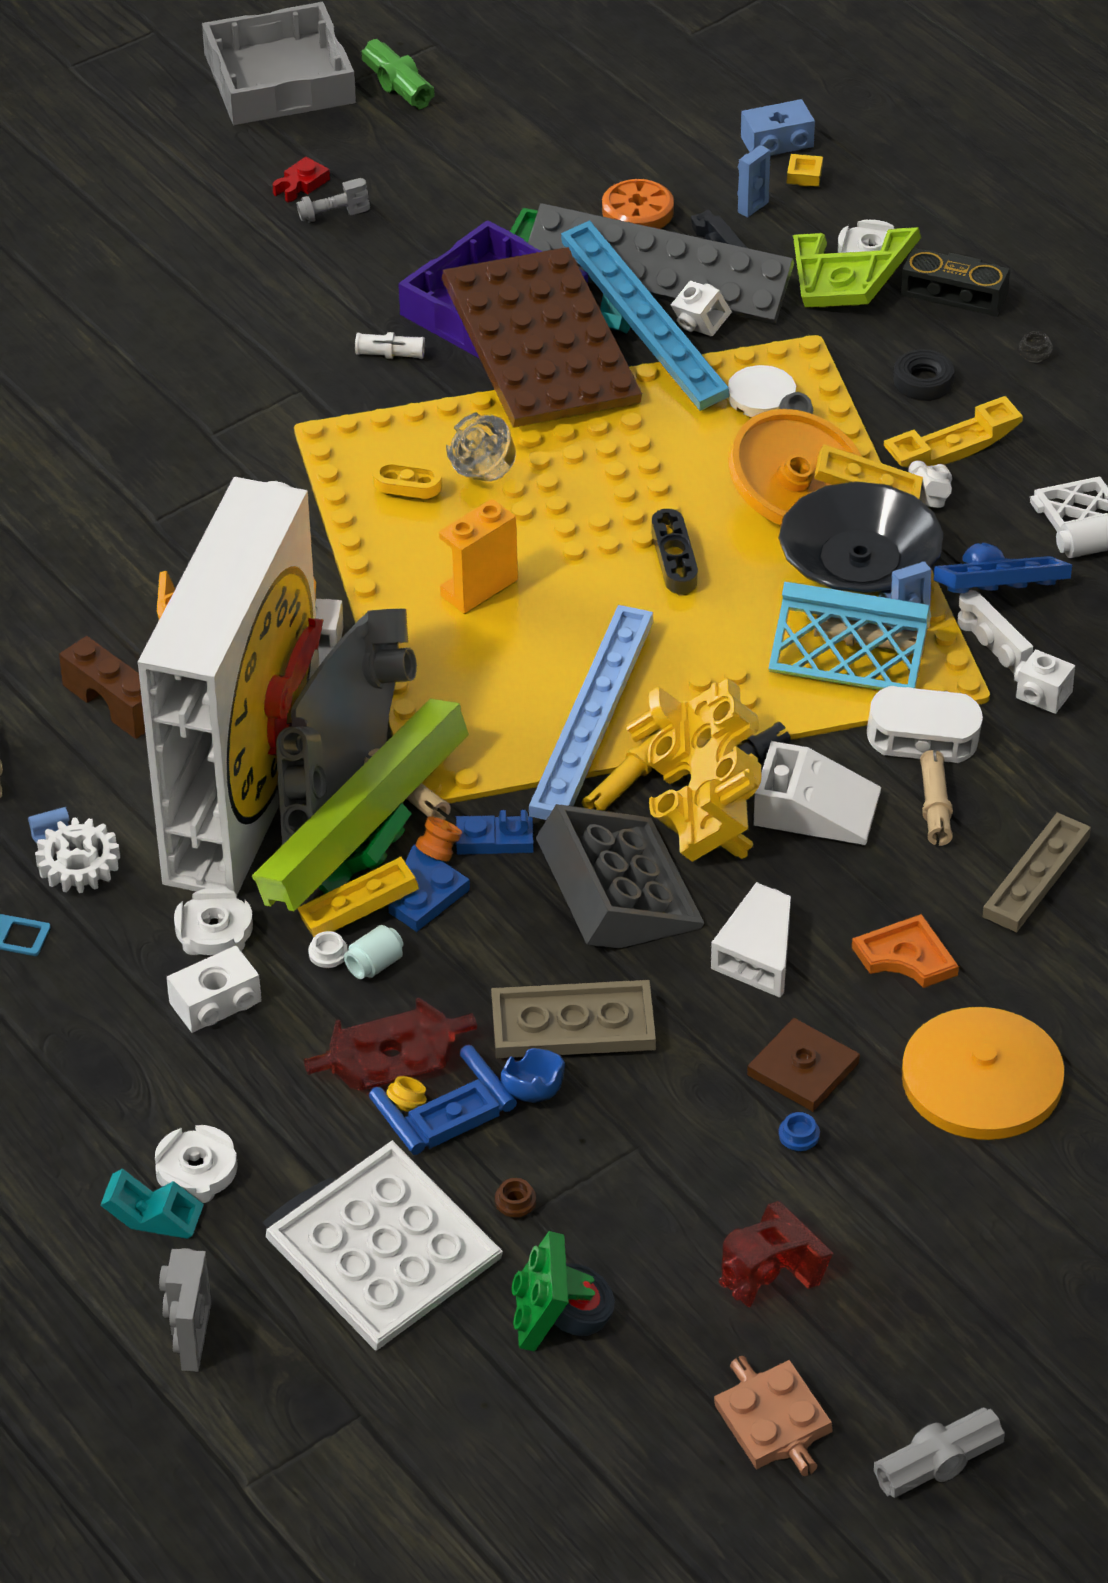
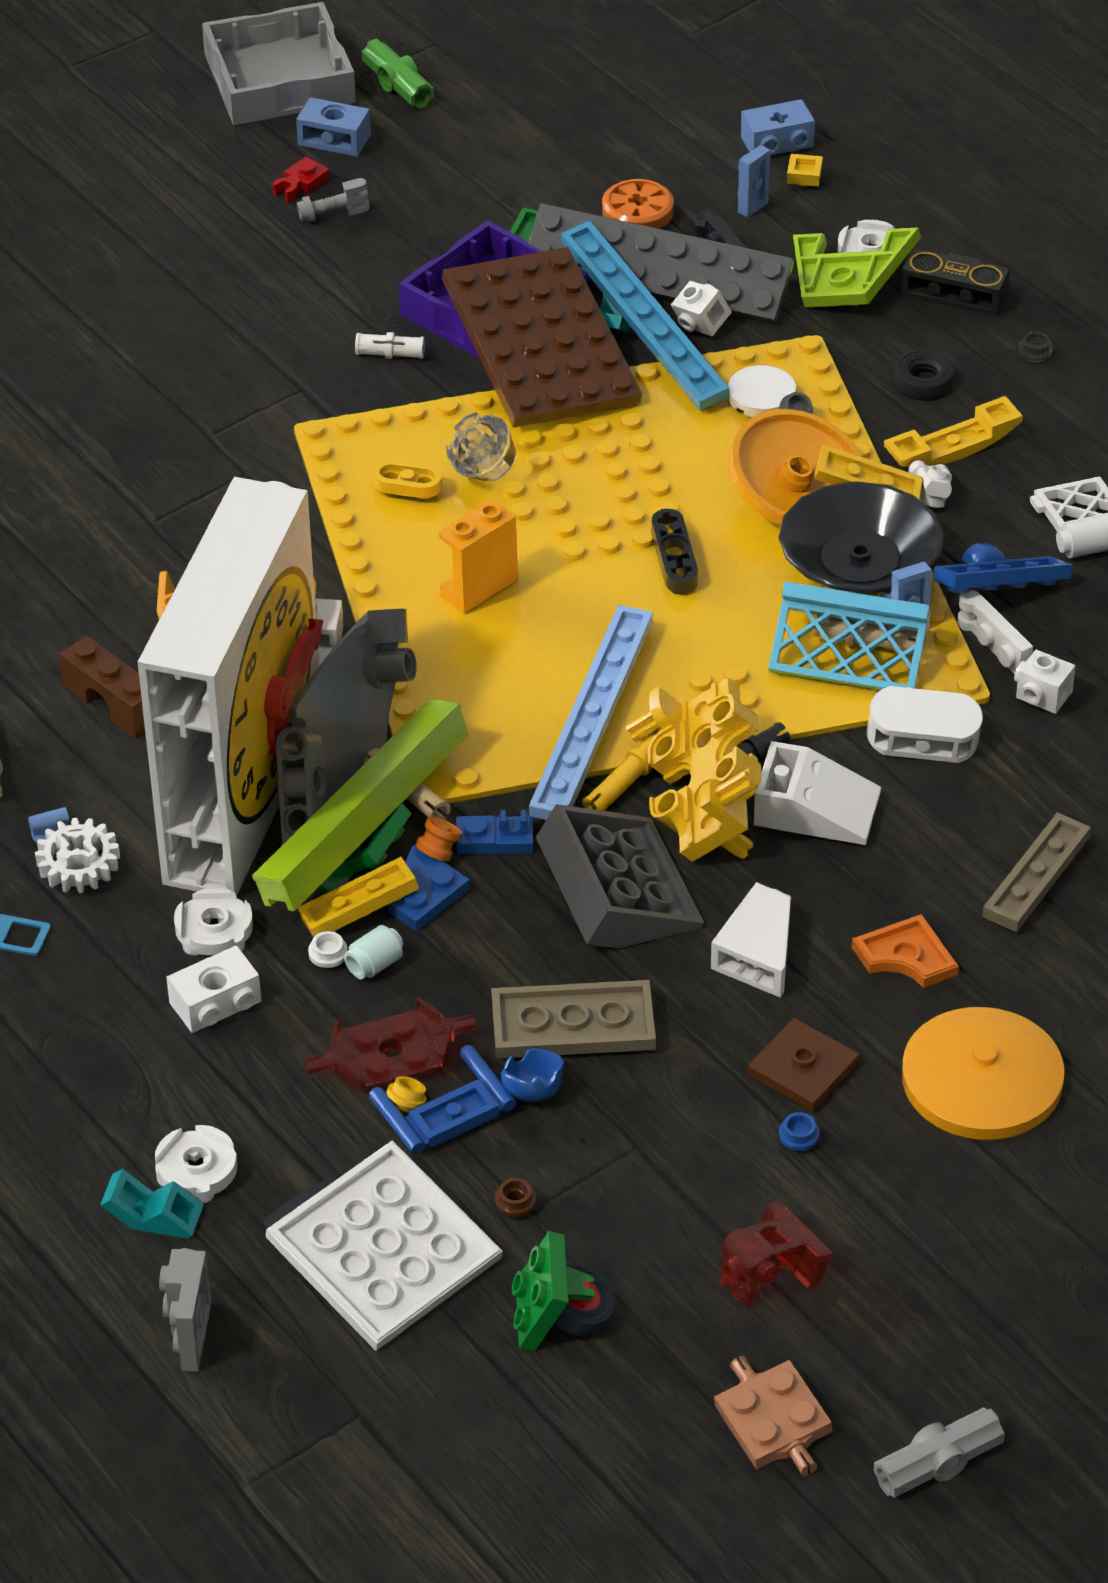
(333, 126): none -> medium blue brick
(937, 807): tan pin -> none

